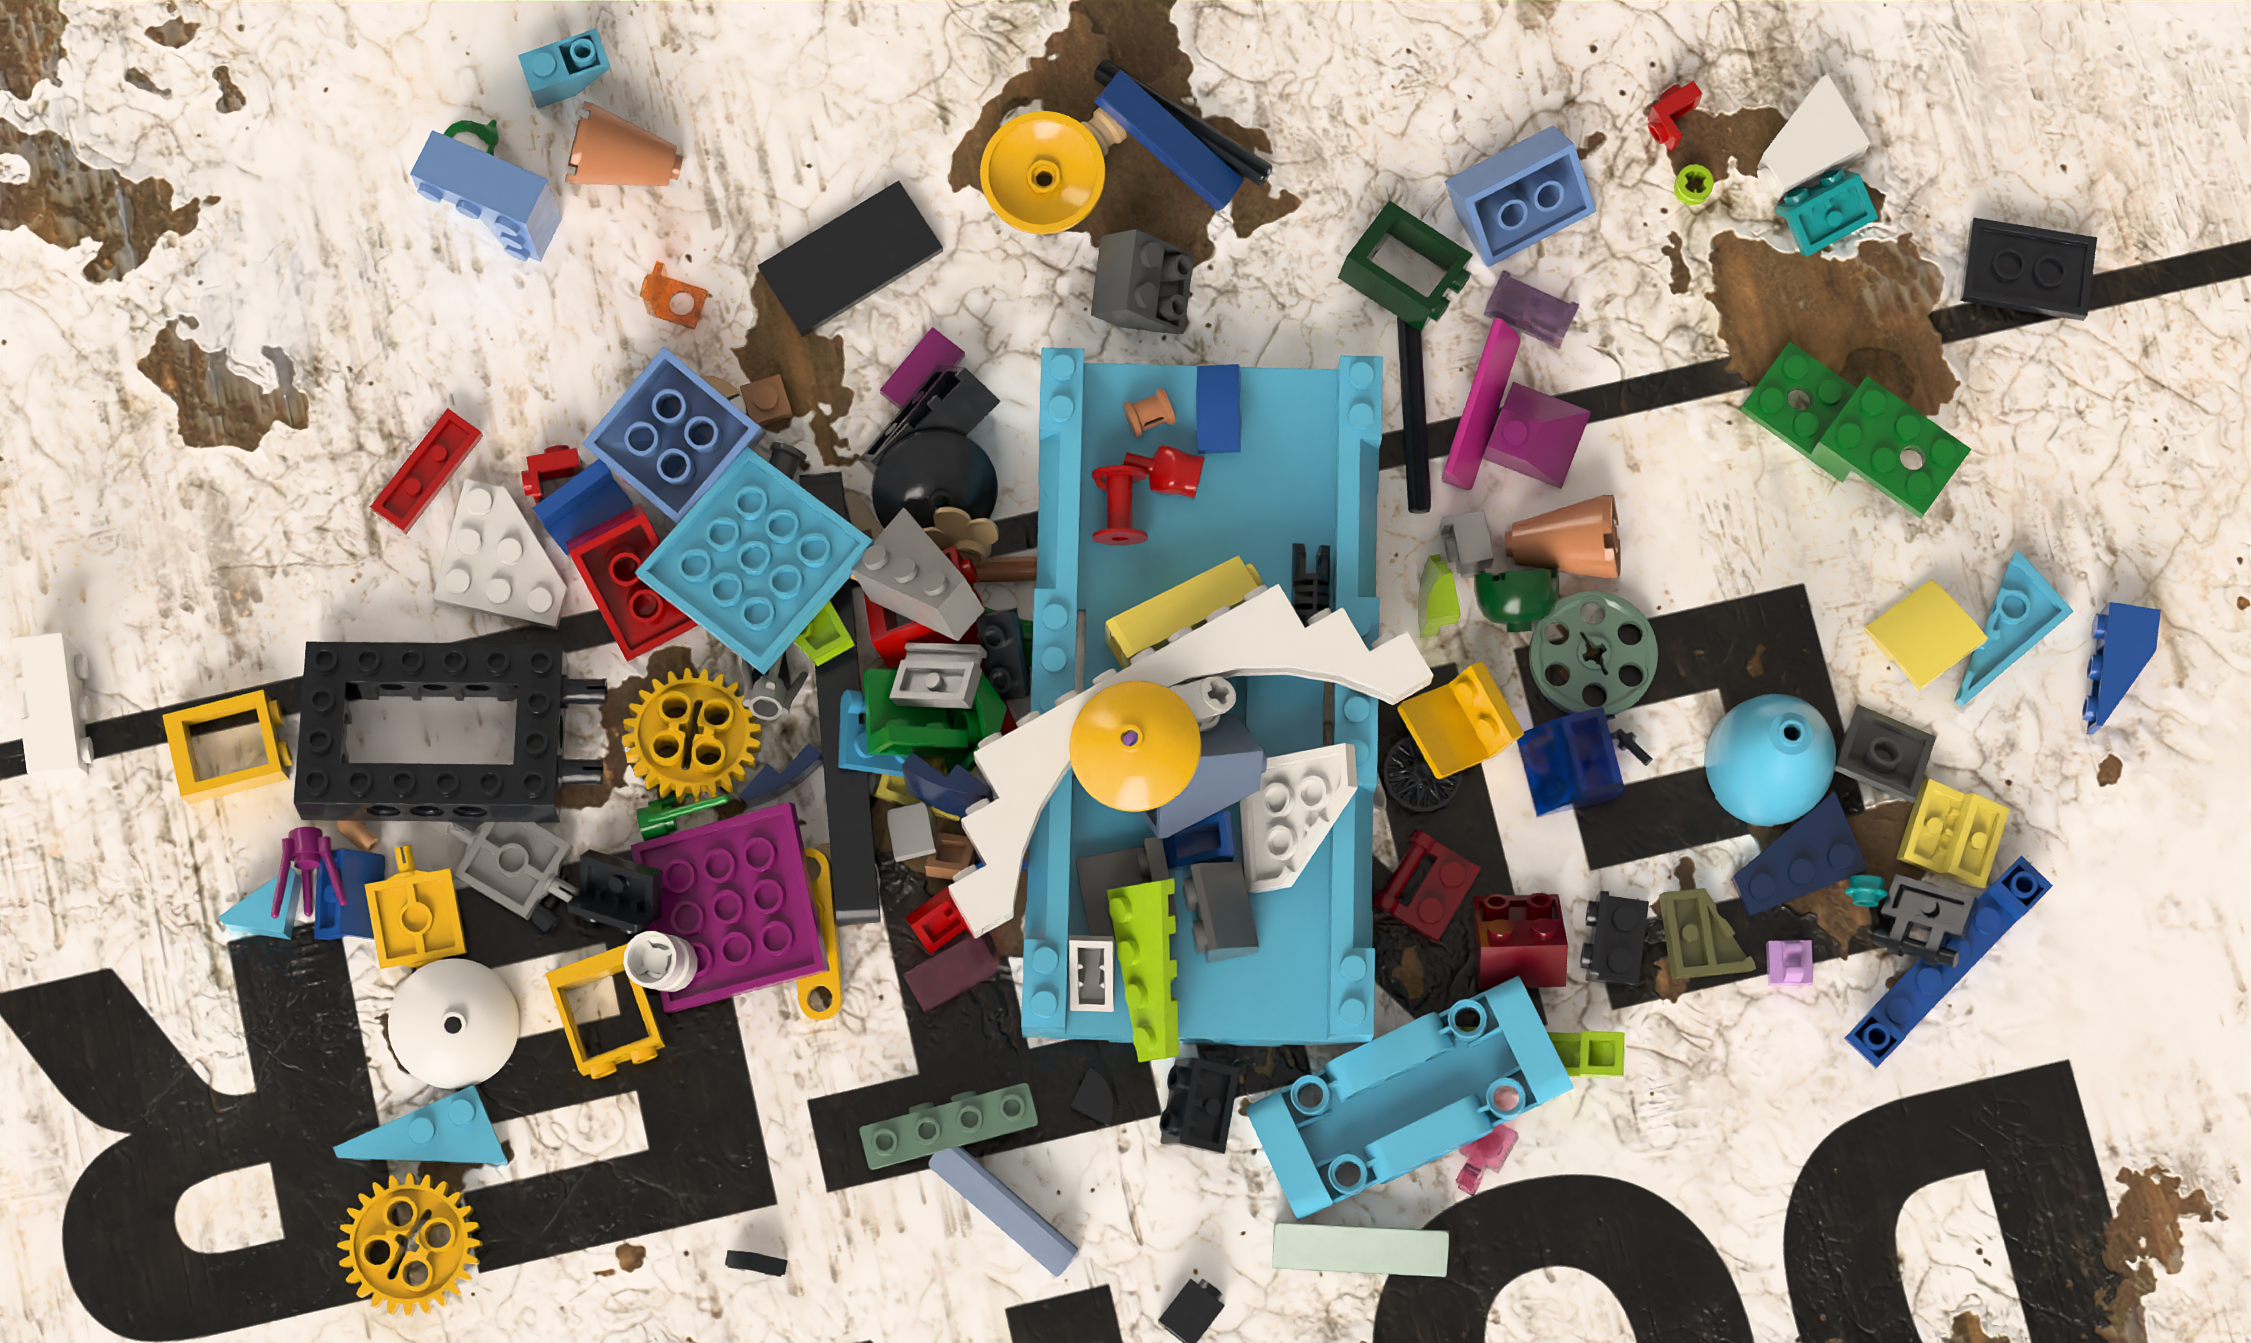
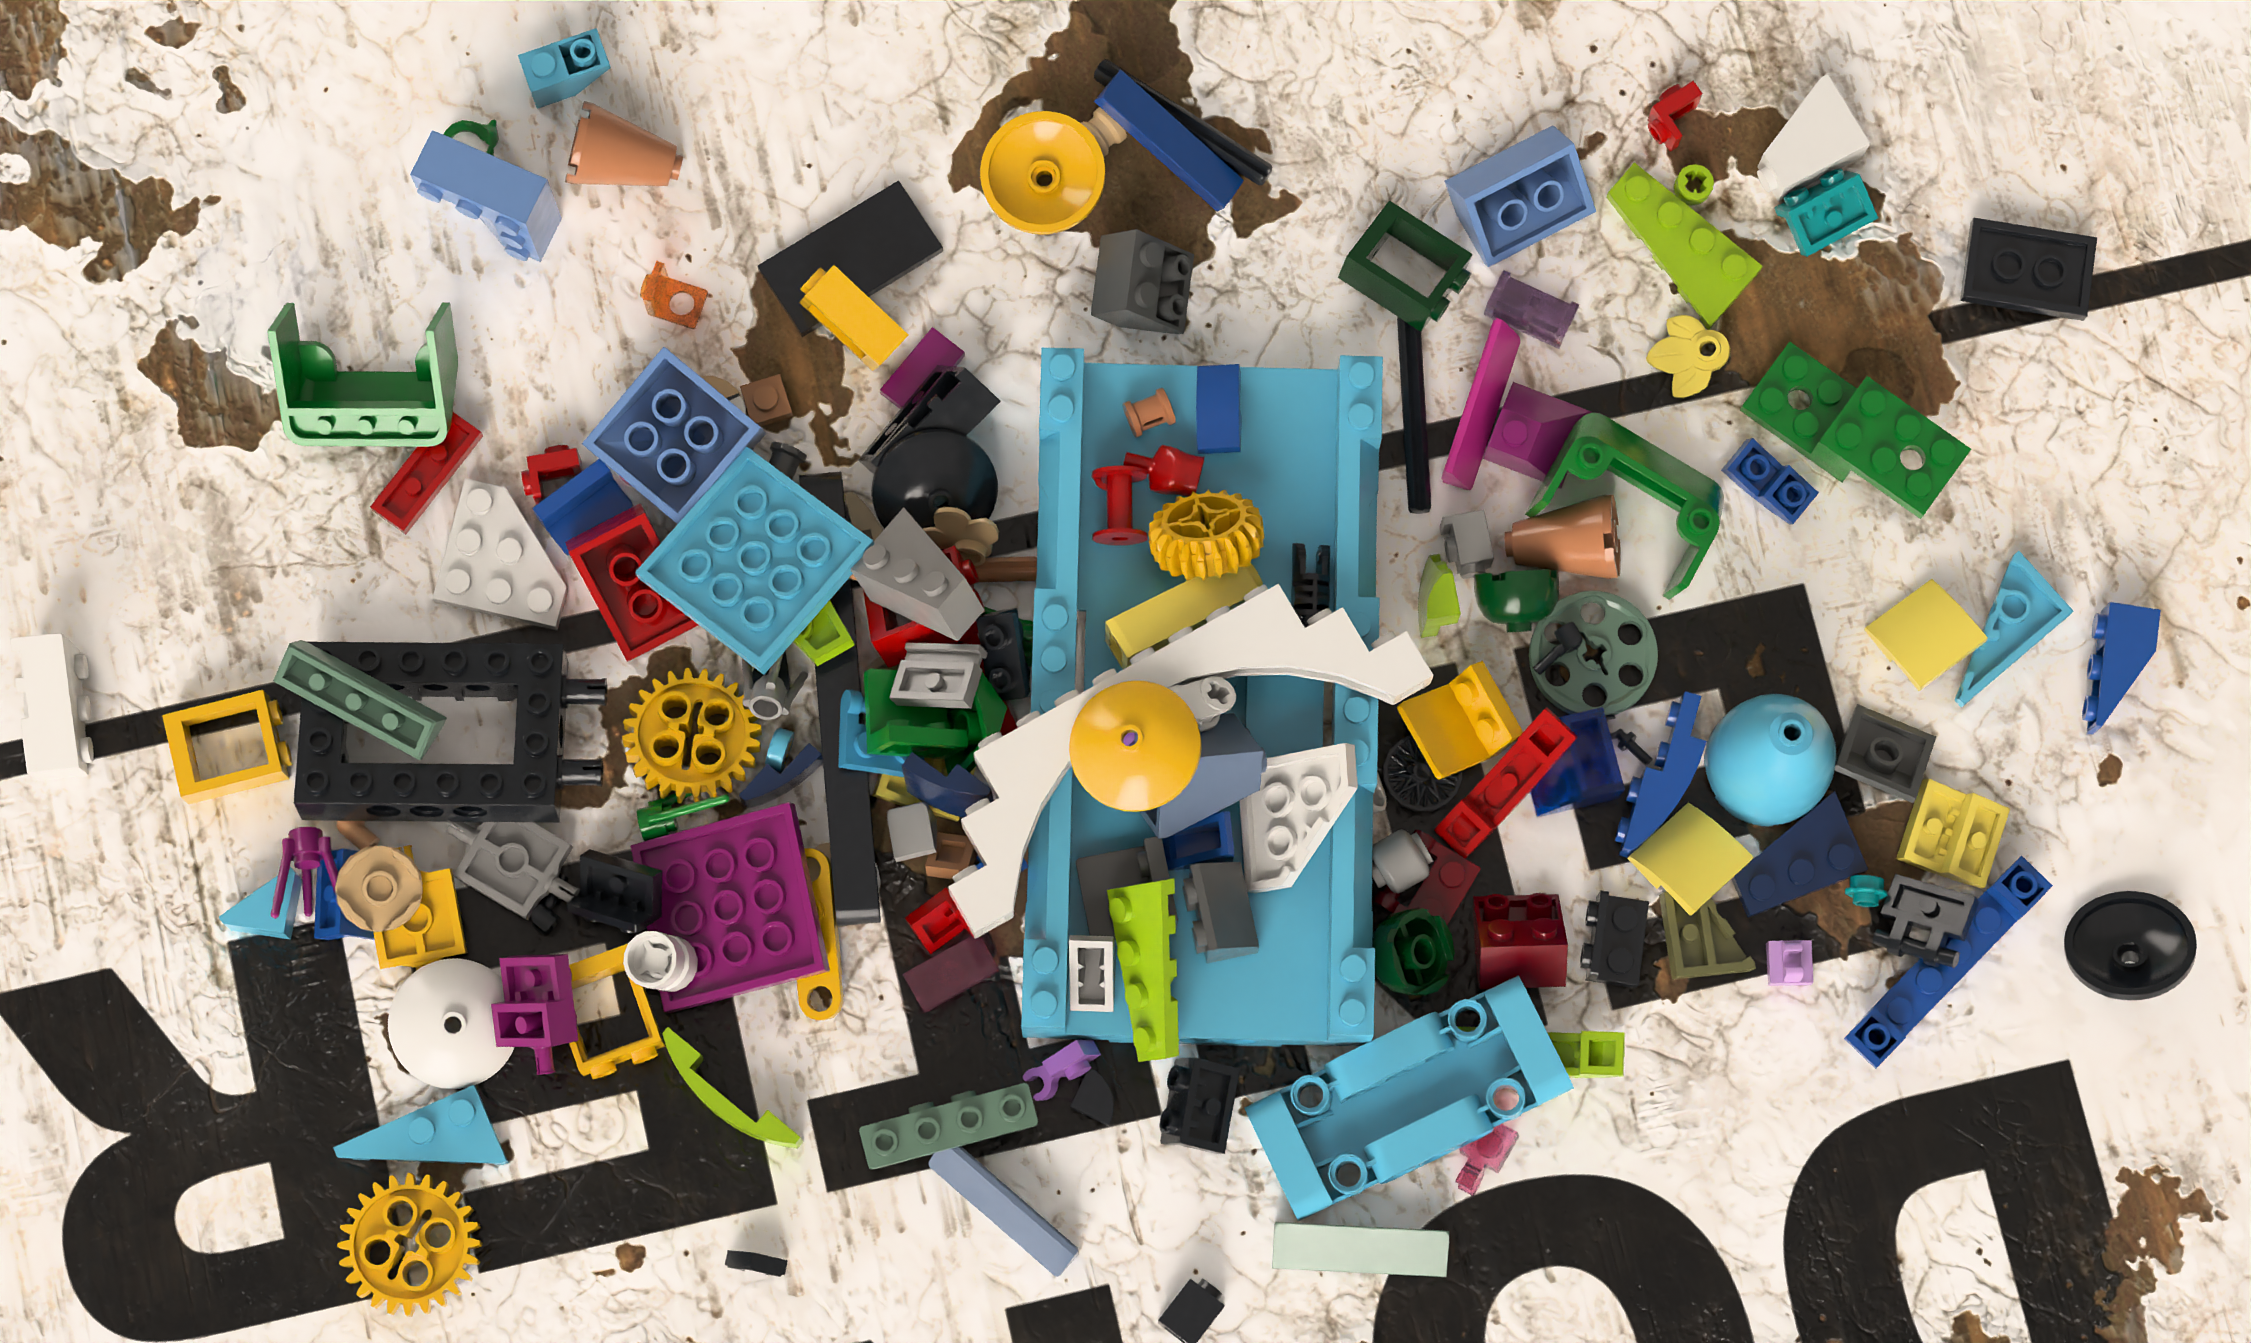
(359, 698): none -> sand green slope
(363, 406): none -> green windscreen
(379, 888): none -> tan tile
(536, 1006): none -> magenta plate
(766, 1129): none -> lime slope
(779, 749): none -> medium azure tile
(851, 316): none -> yellow window
(1068, 1062): none -> medium lavender plate
(1206, 535): none -> yellow gear
(1400, 861): none -> light grey head
(1412, 952): none -> dark green cylinder
(1507, 783): none -> red slope
(1569, 640): none -> black hand
(1604, 445): none -> green windscreen
(1660, 791): none -> blue slope
(1683, 358): none -> light yellow plate
(1690, 858): none -> light yellow slope
(1691, 250): none -> lime wing
(1769, 482): none -> blue slope
(2133, 929): none -> black dish

